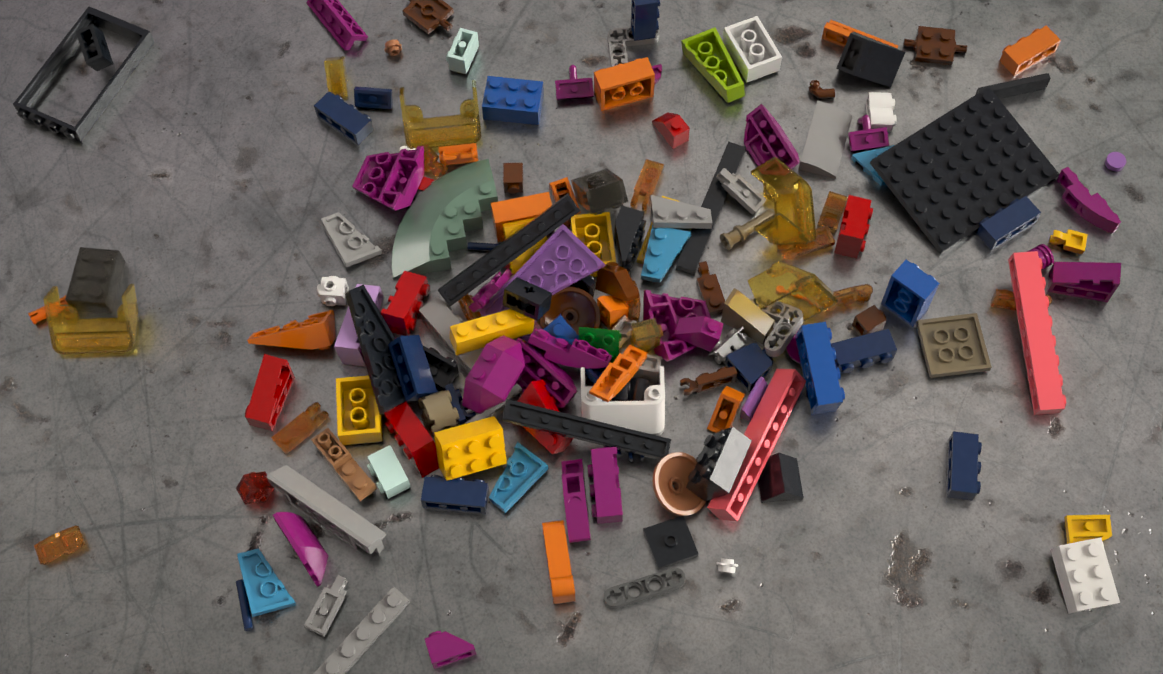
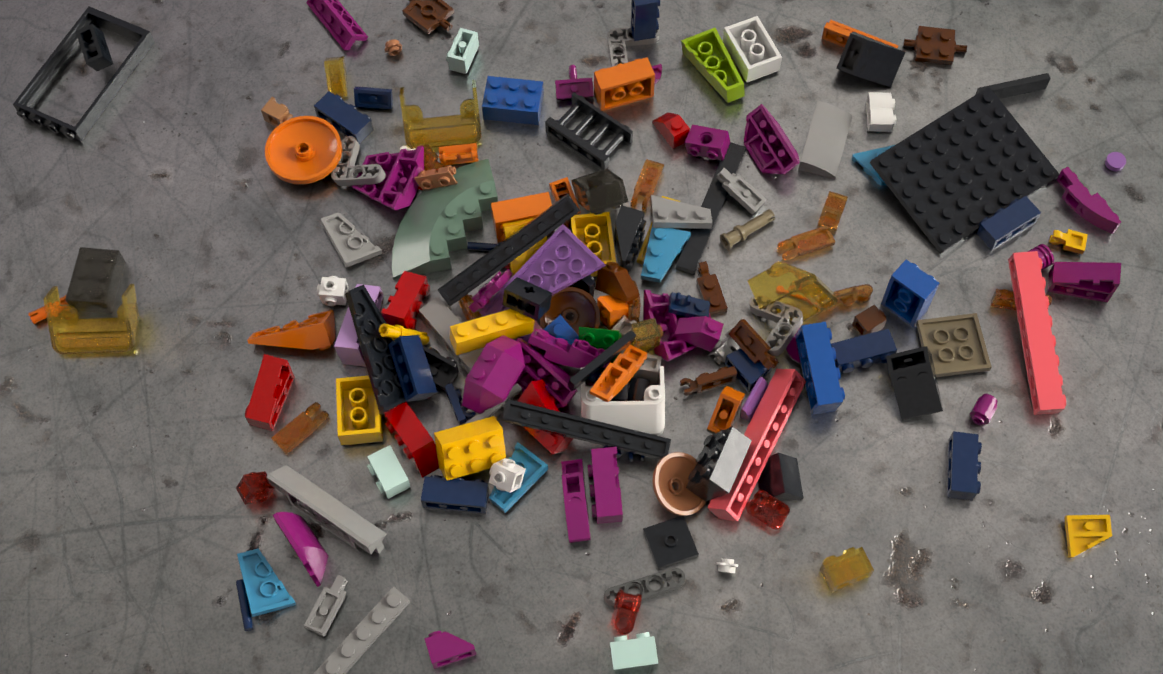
(60, 543): clear orange slope -> none
(275, 113): none -> medium nougat brick
(303, 150): none -> orange dish
(343, 464): medium nougat slope -> none
(371, 173): none -> light grey beam
(395, 331): none -> yellow pin
(431, 179): none -> nougat hinge
(438, 412): dark tan brick -> none
(506, 475): none -> white brick
(513, 178): reddish brown brick -> none
(558, 562): orange beam -> none
(585, 147): none -> black fence
(601, 360): none -> black tile
(625, 610): none -> clear red piece
(633, 651): none -> light aqua brick
(688, 306): none -> dark blue plate
(707, 142): none -> magenta brick
(742, 312): dark tan slope -> none
(752, 344): none -> reddish brown plate
(769, 510): none -> clear red piece
(793, 205): clear yellow windscreen -> none
(821, 93): reddish brown arm -> none
(846, 569): none -> clear yellow brick
(854, 227): red wedge -> none
(868, 137): magenta plate -> none
(914, 382): none -> black slope
(984, 409): none -> magenta brick
(1029, 50): orange brick -> none
(1085, 575): white brick -> none

